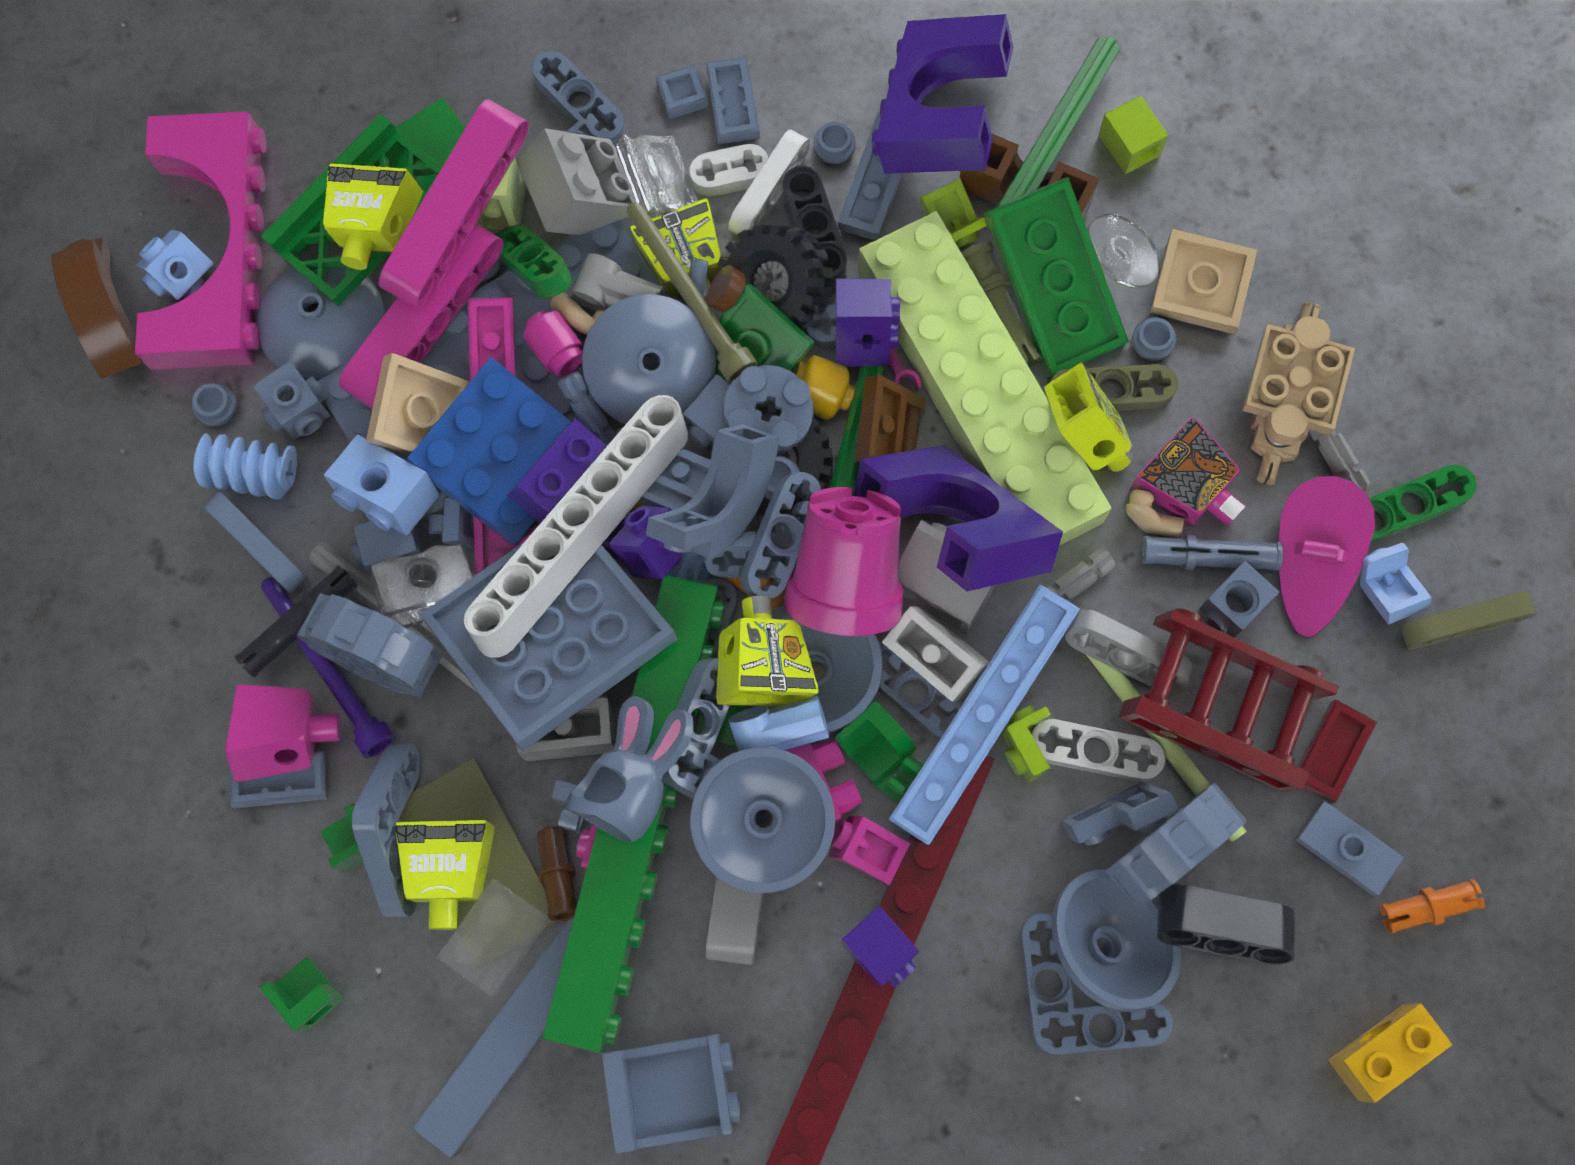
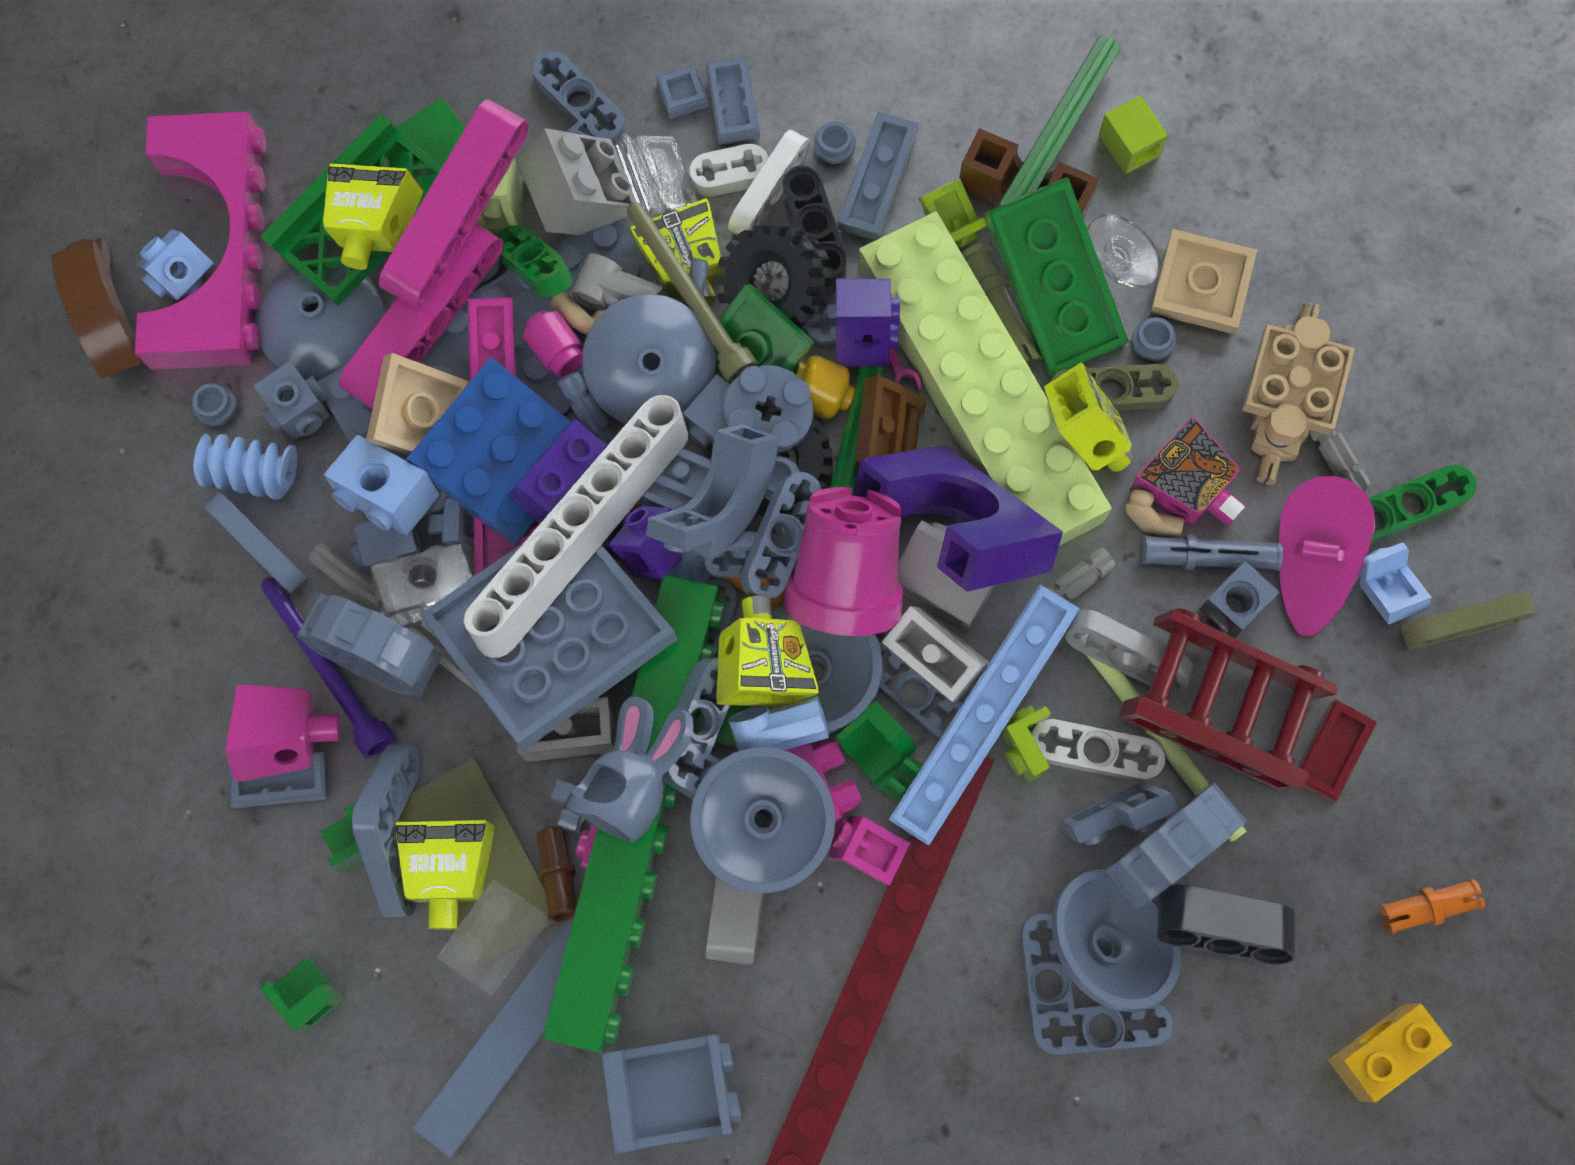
(285, 629): black pin -> none
(726, 288): reddish brown tile -> none
(881, 949): dark purple brick -> none
(928, 56): dark purple arch -> none
(1349, 849): sand blue plate -> none

